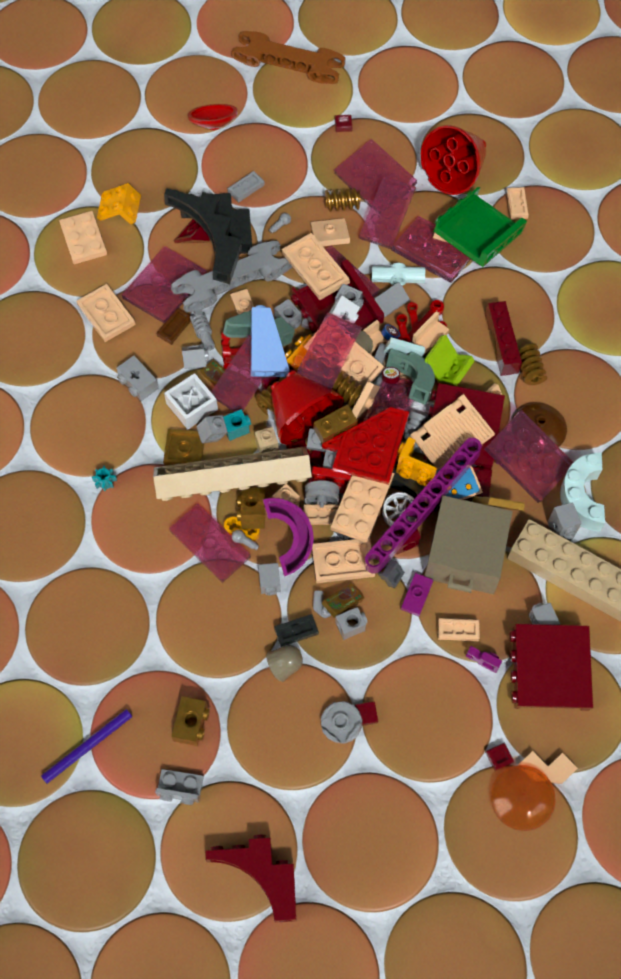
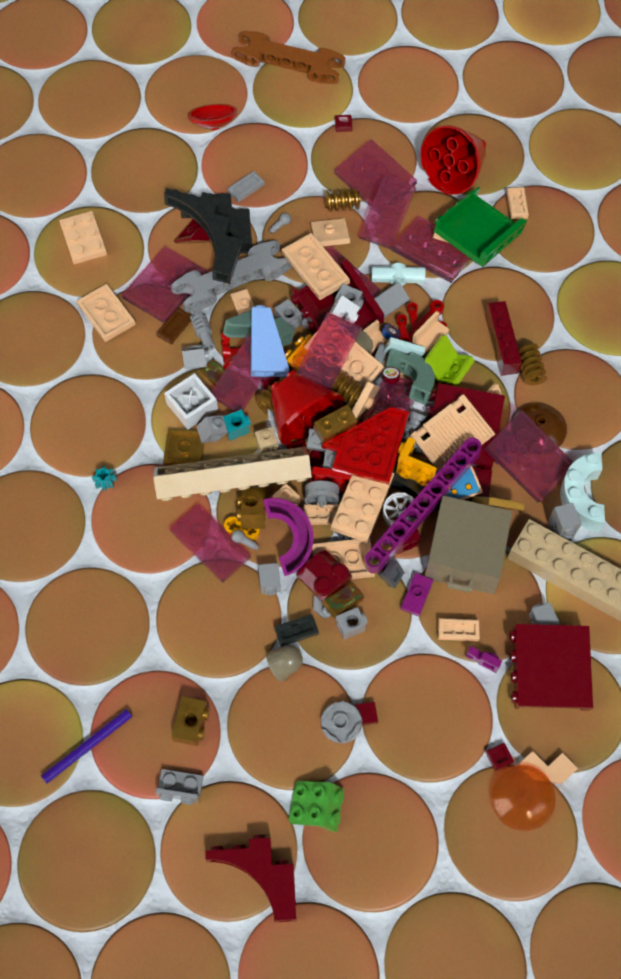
(119, 201): light orange bracket -> none
(137, 378): light grey brick -> none
(316, 805): none -> bright green bracket
(324, 575): none -> dark red slope

